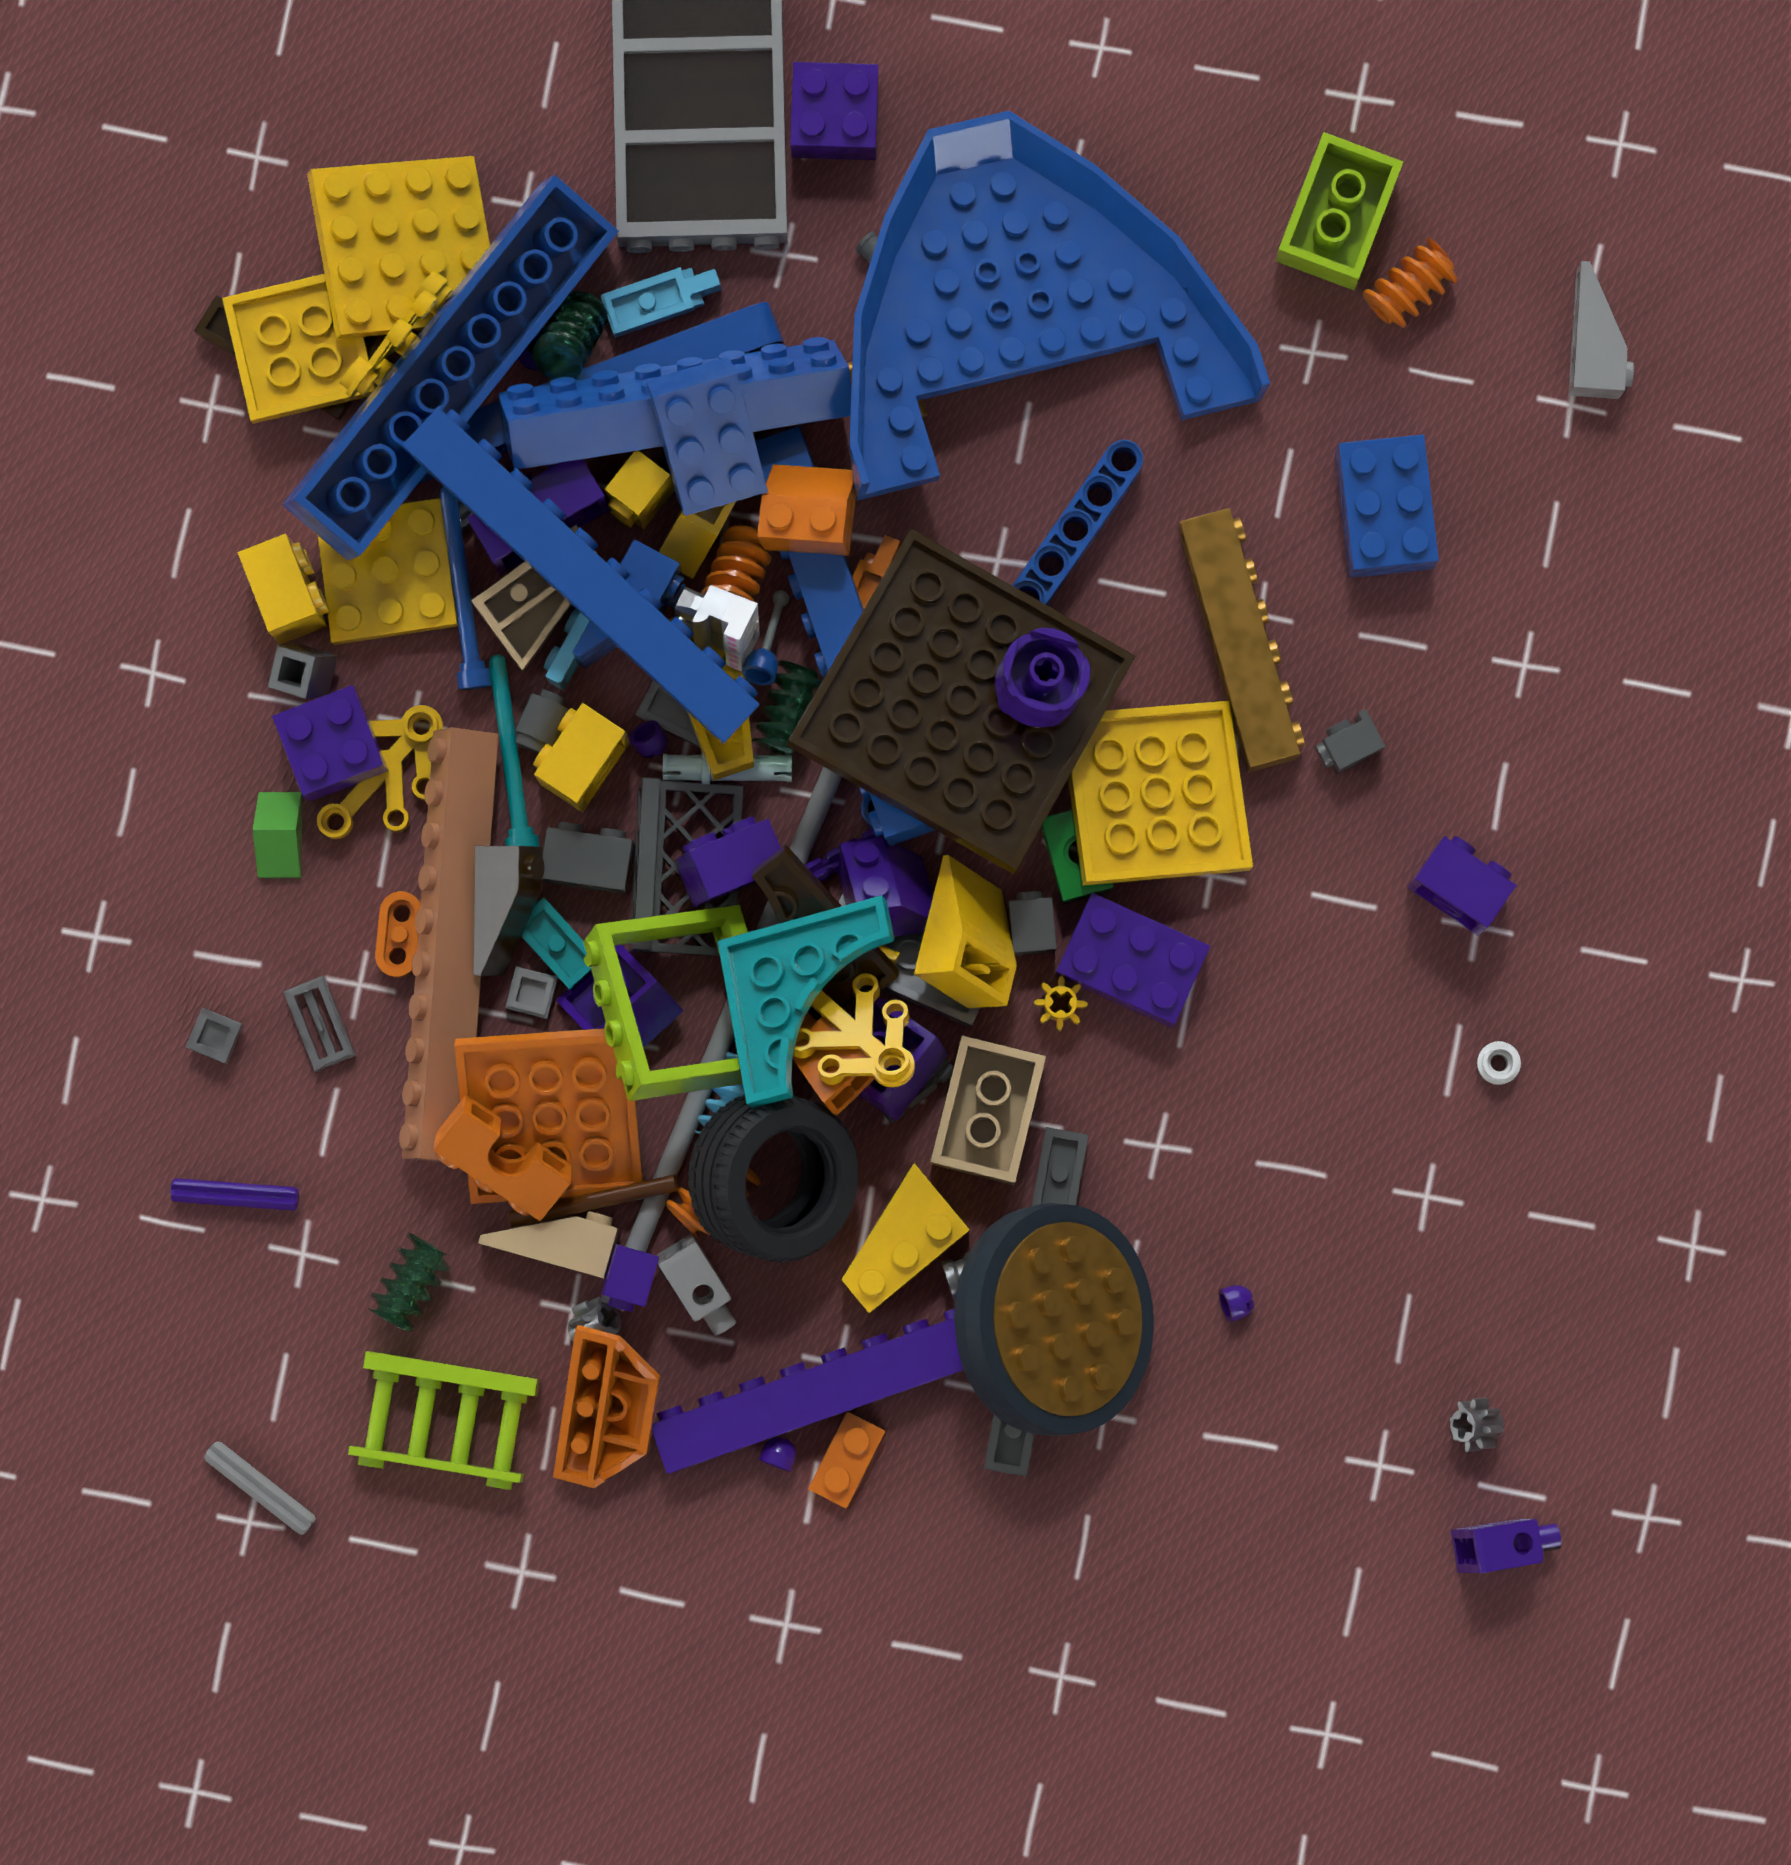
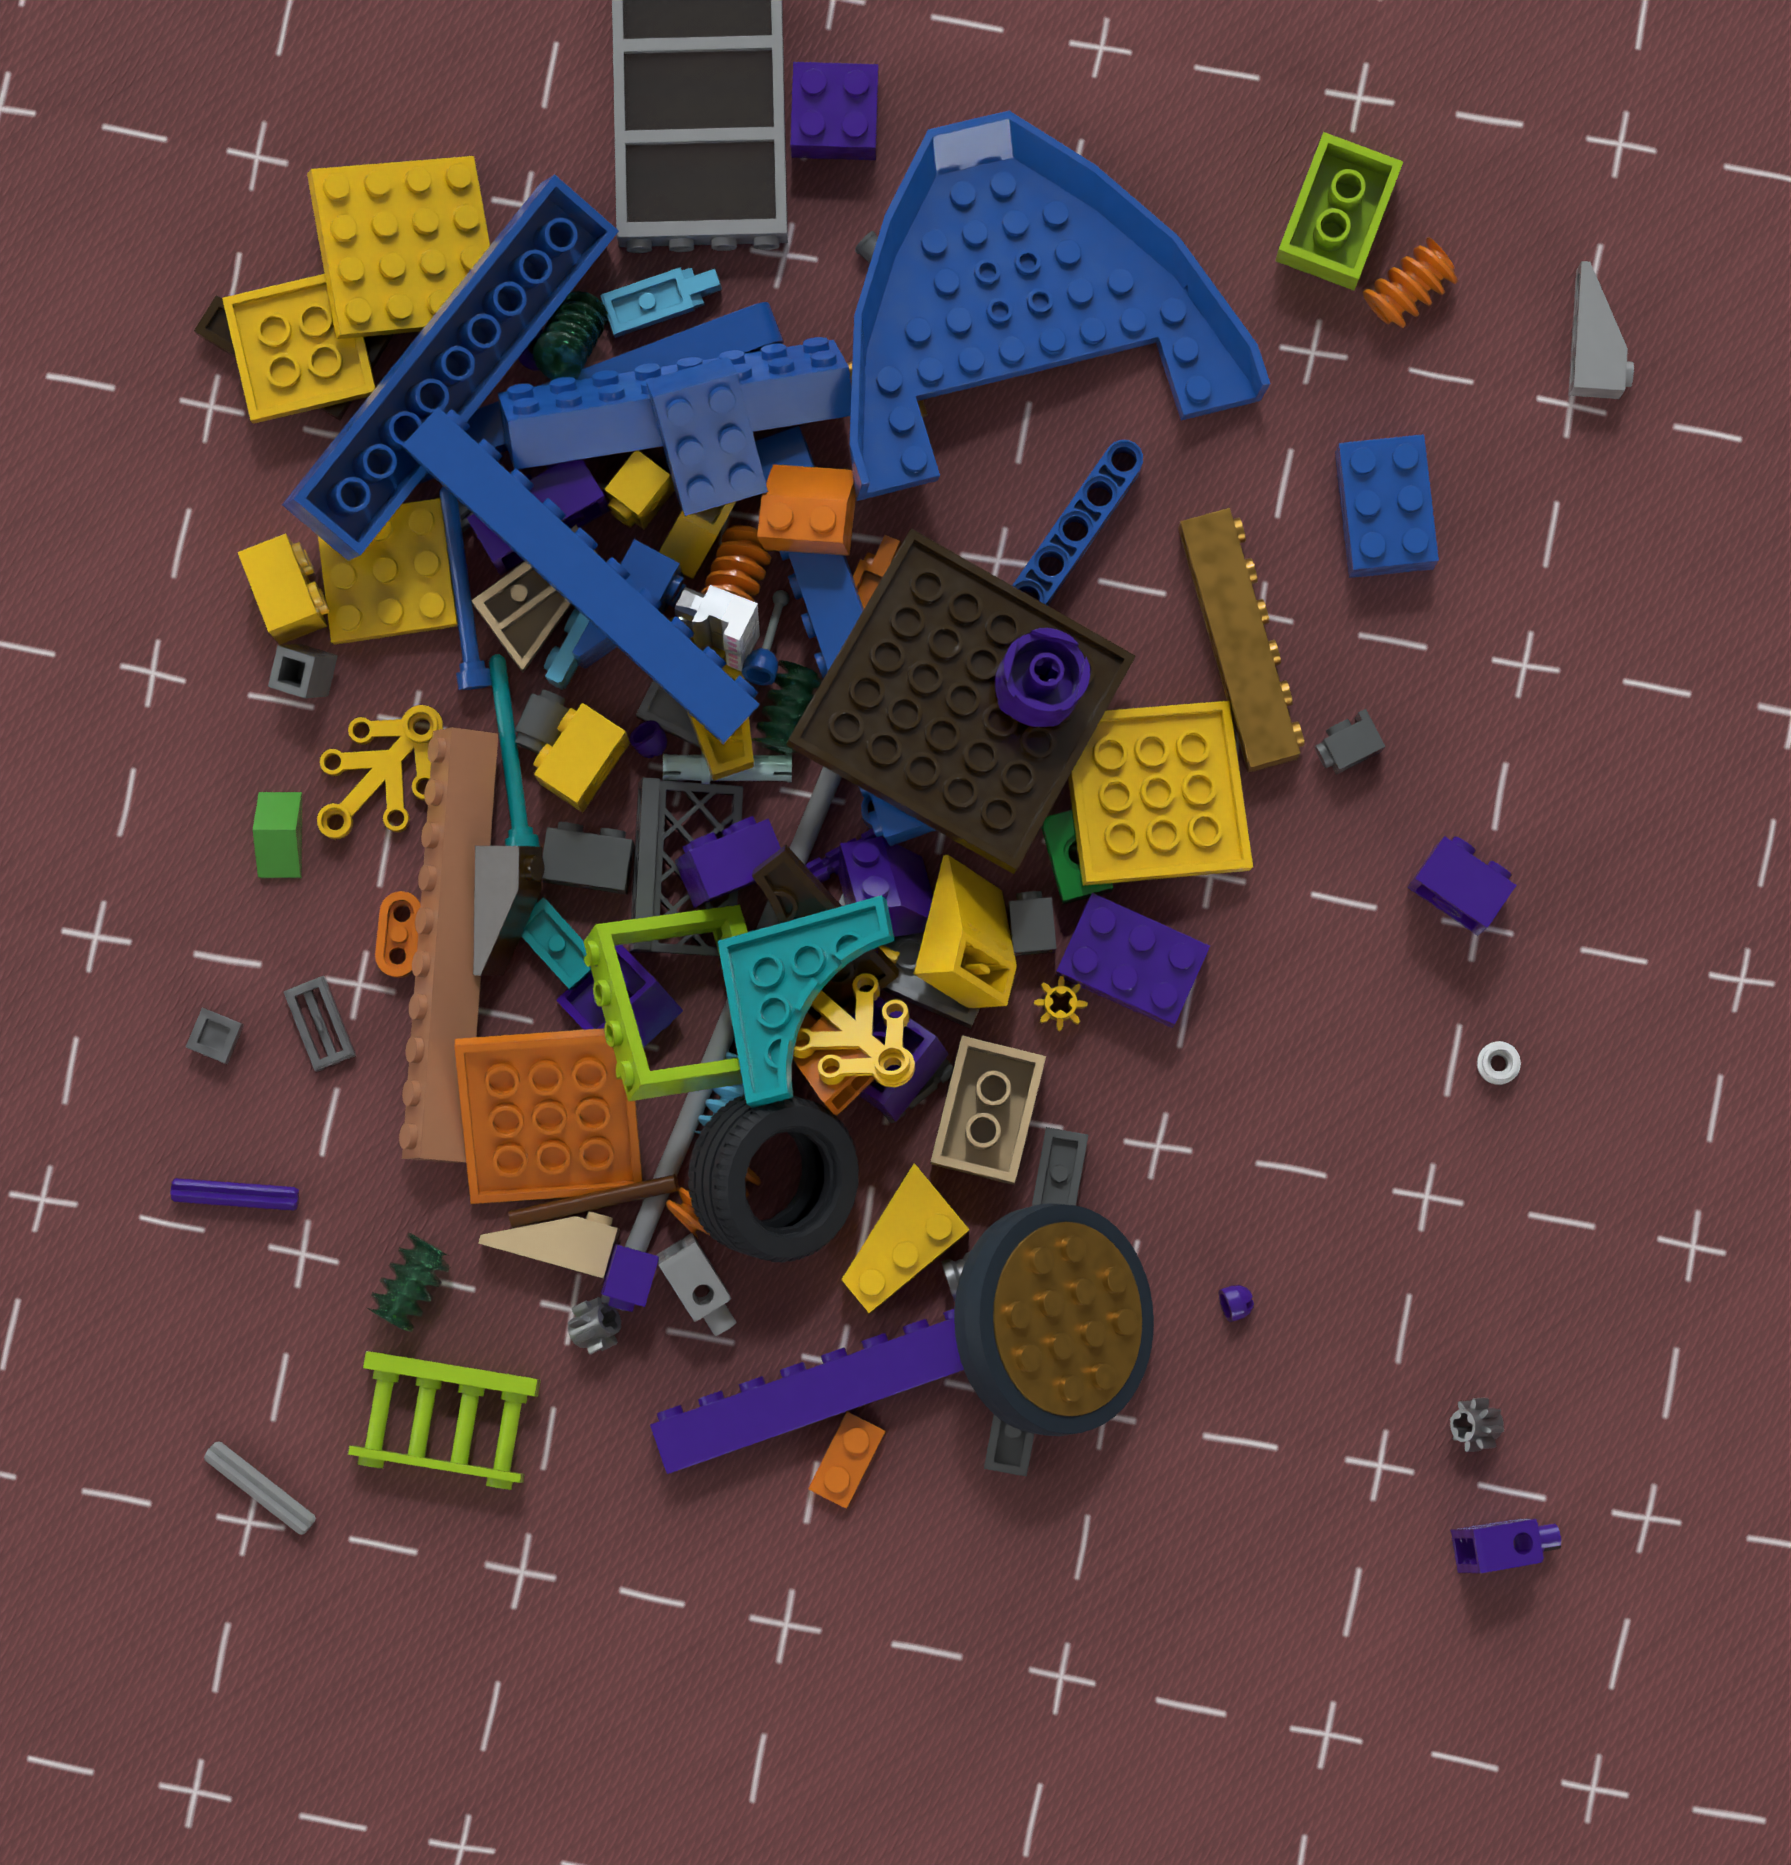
(330, 743): dark purple brick -> none
(365, 373): yellow plant -> none
(528, 1183): orange arch -> none
(531, 993): light grey tile -> none
(604, 1409): orange wedge -> none
(779, 1453): dark purple hinge -> none

